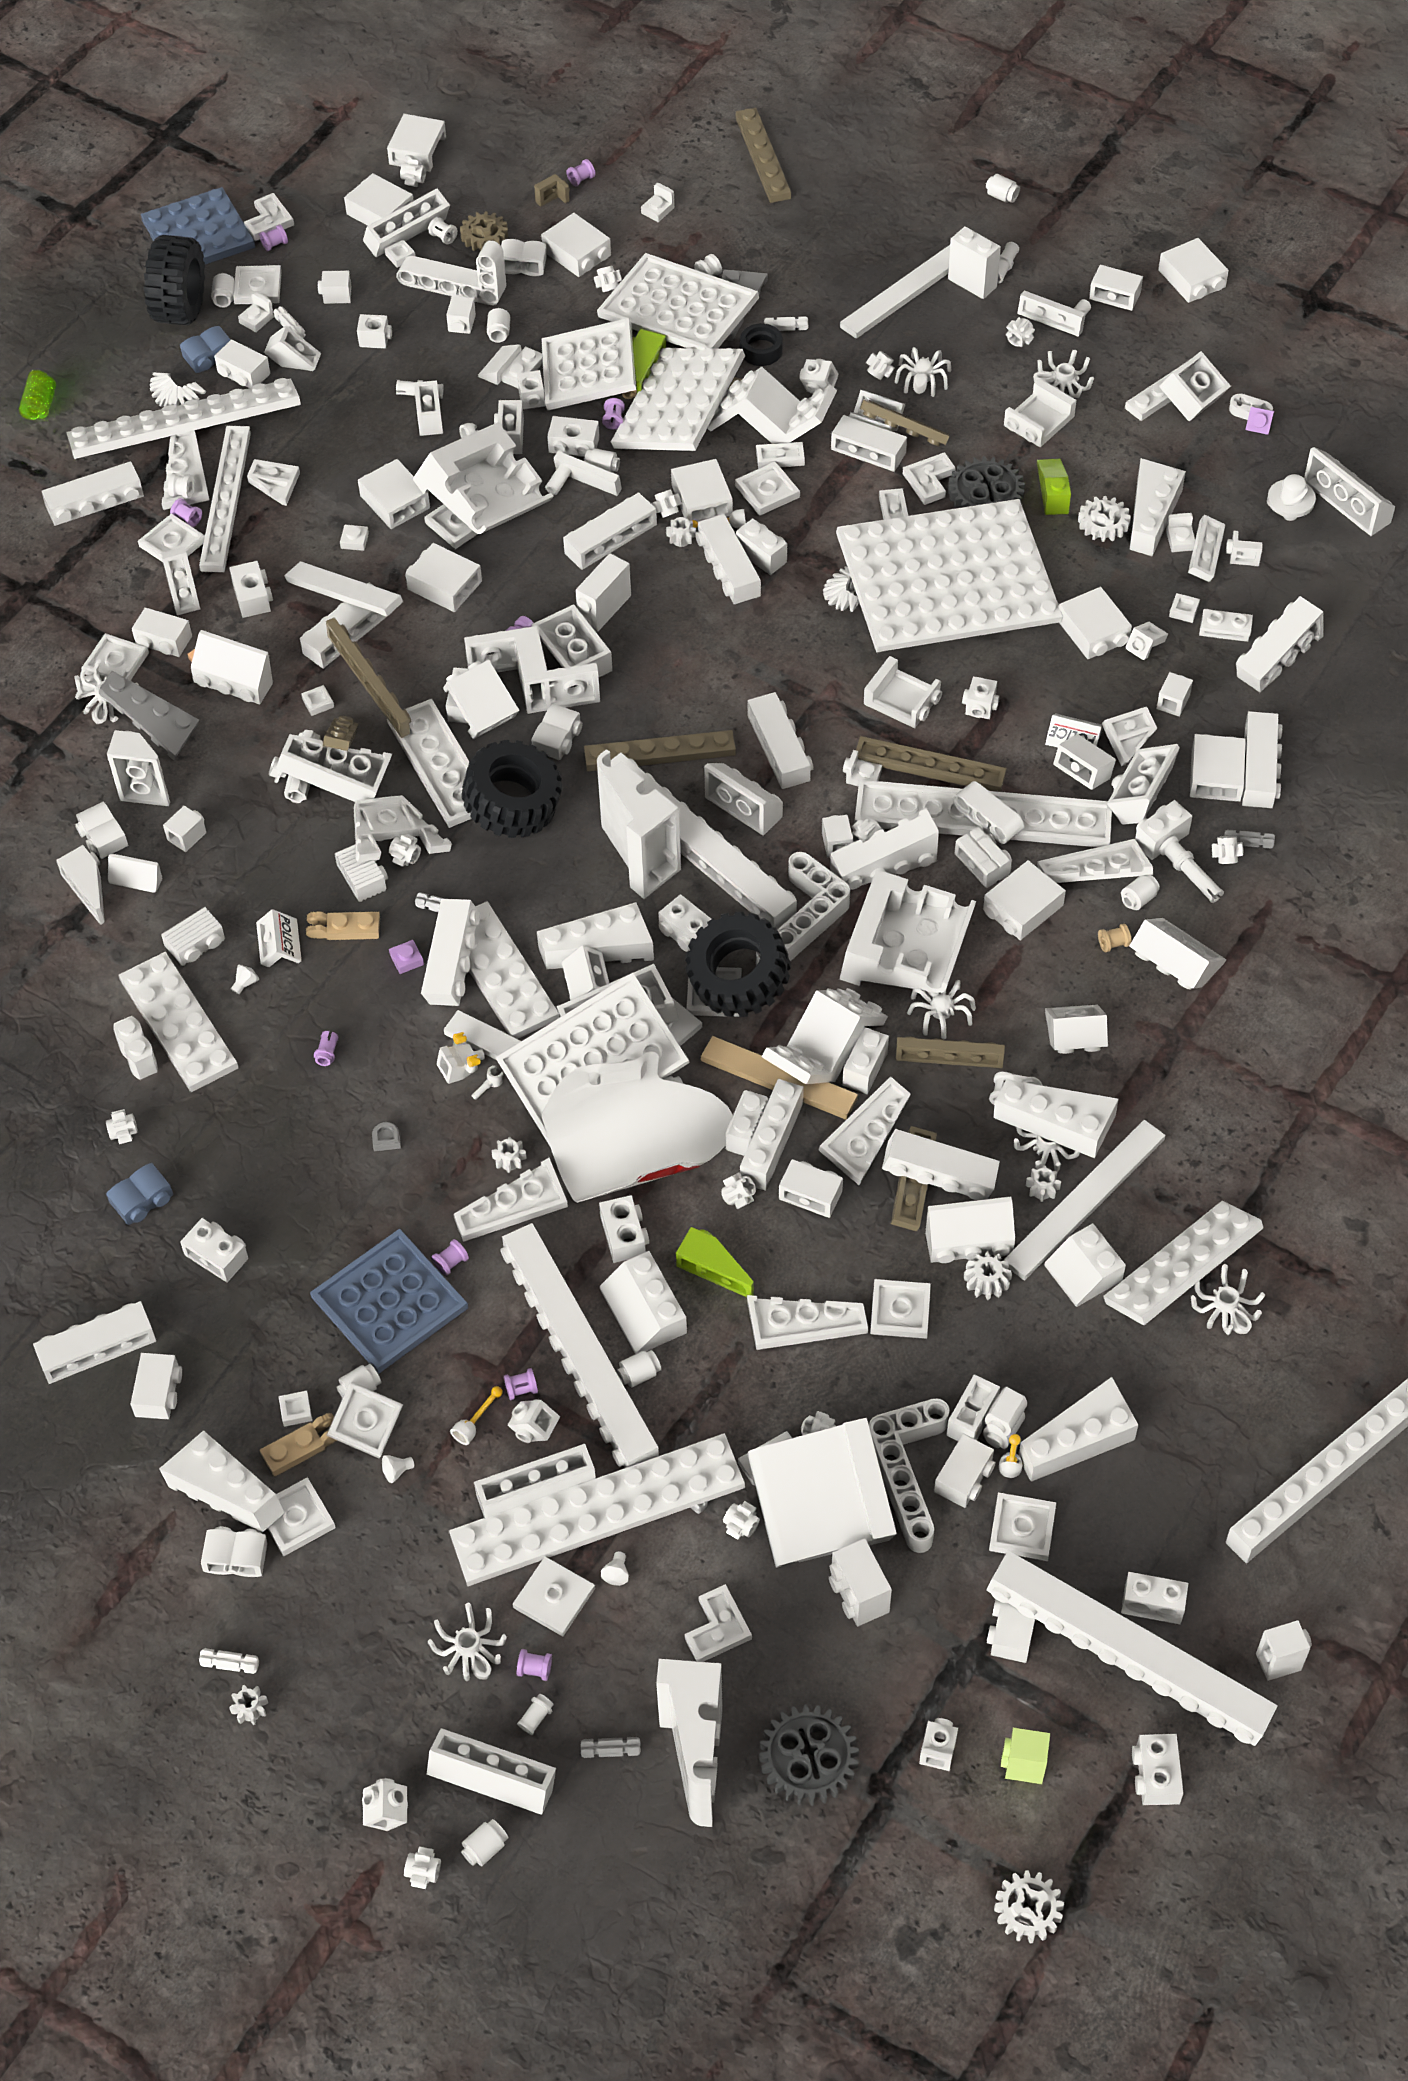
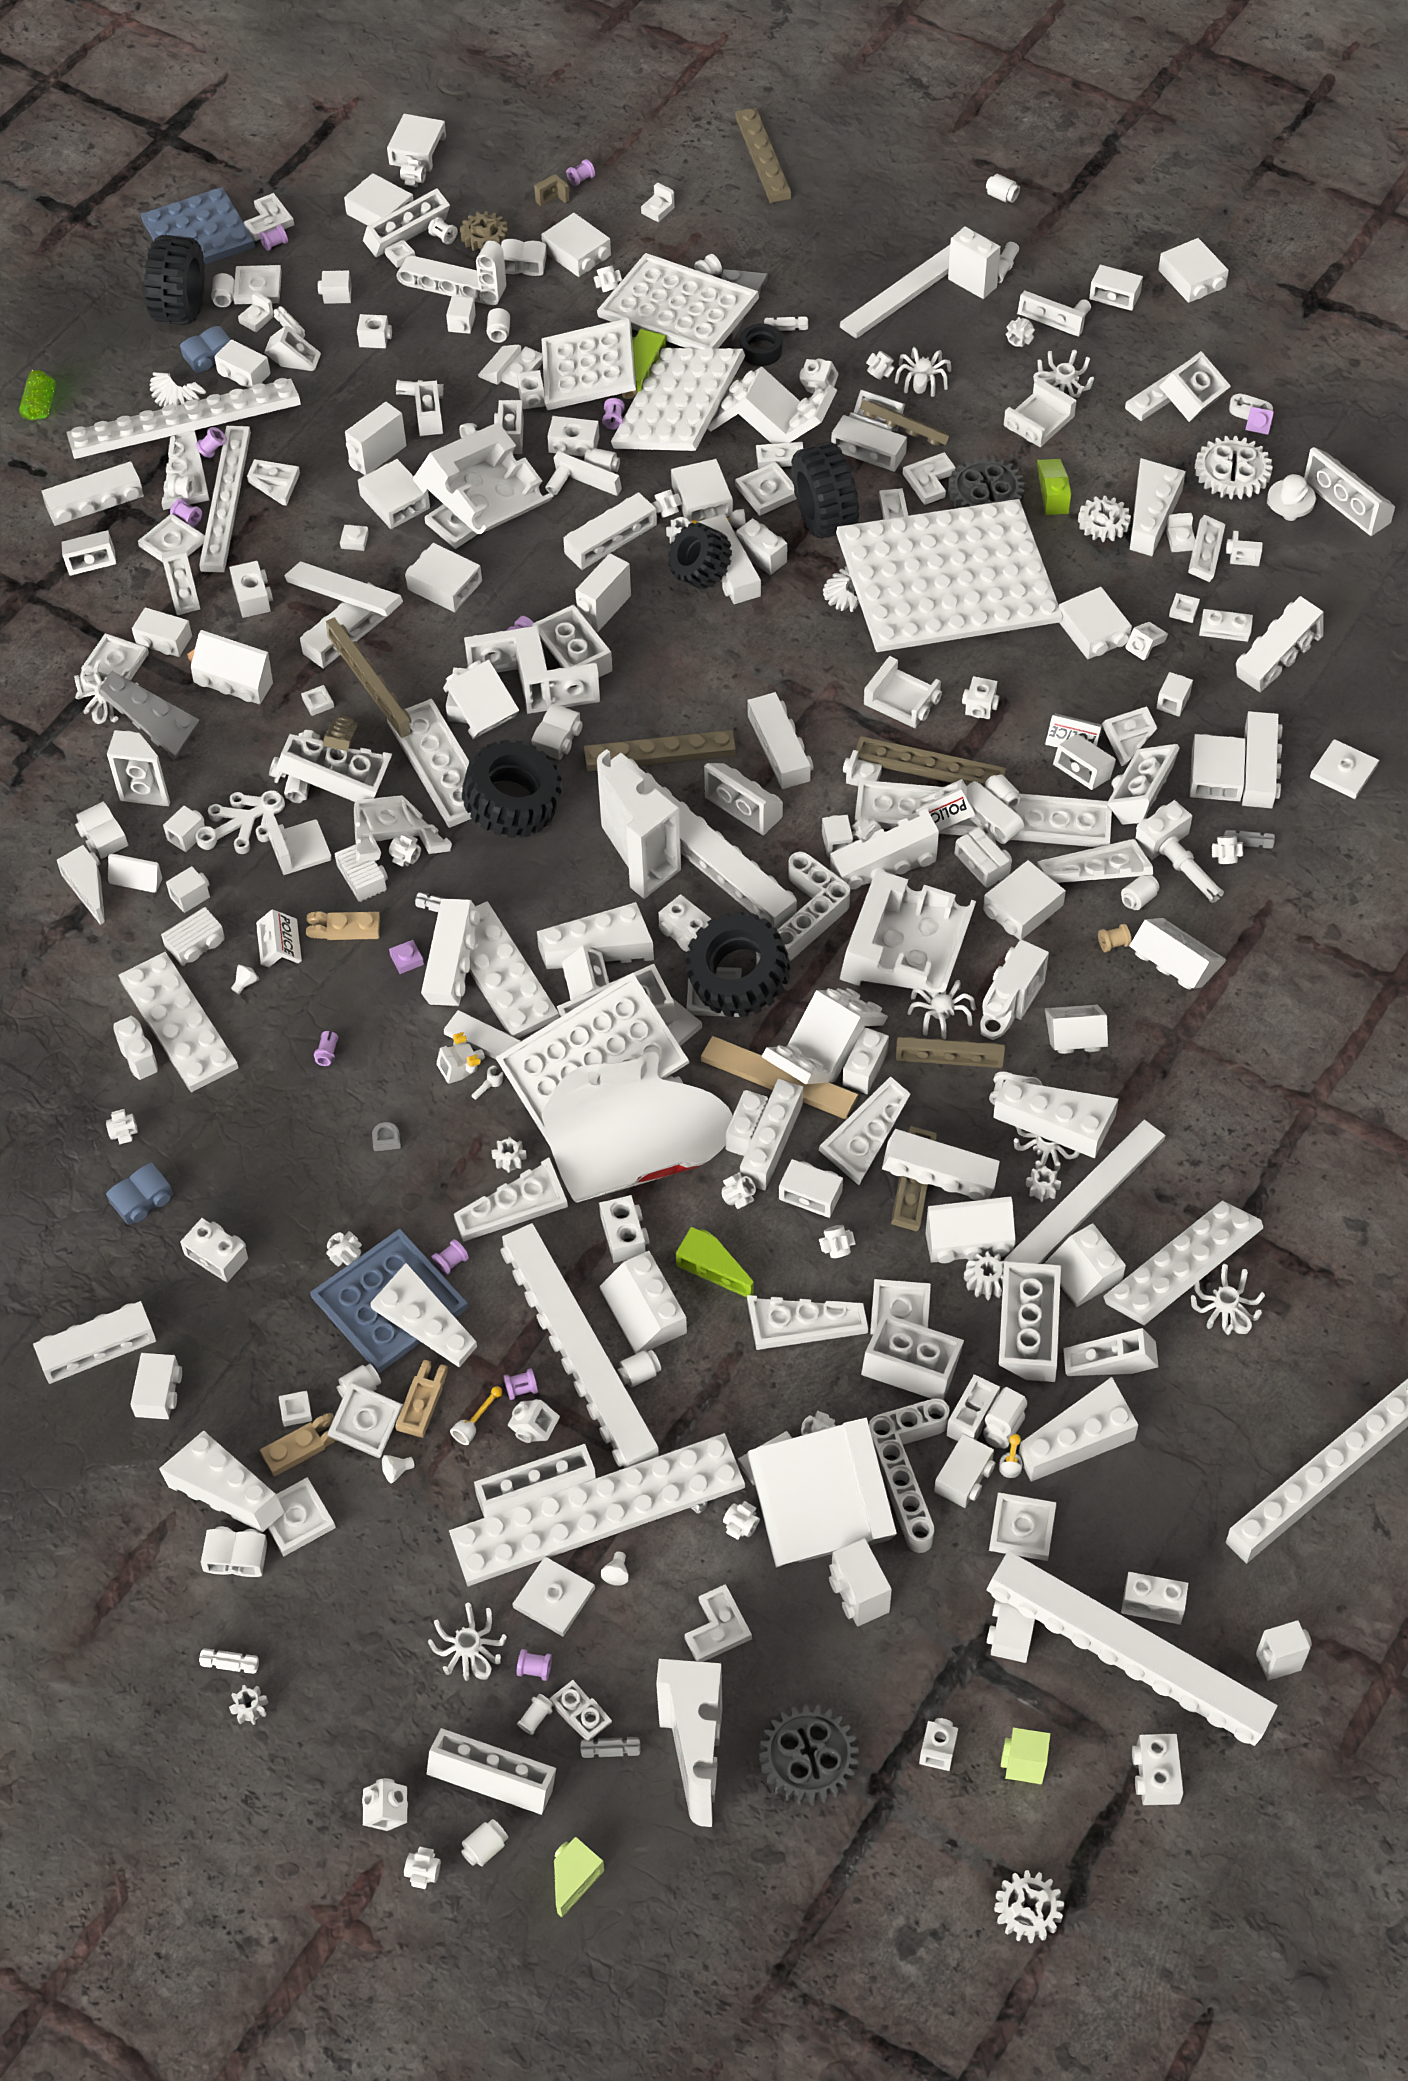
(88, 552): none -> white brick
(188, 889): none -> white brick
(211, 442): none -> lavender bush
(241, 818): none -> white plant
(297, 845): none -> white bracket
(343, 1248): none -> white gear
(375, 438): none -> white brick
(421, 1314): none -> white wing
(421, 1400): none -> tan hinge
(575, 1872): none -> yellowish green slope
(580, 1711): none -> white slope
(699, 555): none -> black tyre
(824, 489): none -> black tyre
(837, 1241): none -> white gear
(912, 1357): none -> white slope
(947, 805): none -> white panel
(1003, 790): none -> white brick
(1014, 987): none -> white brick
(1030, 1320): none -> white slope
(1112, 1355): none -> white slope
(1251, 467): none -> white gear
(1344, 769): none -> white plate

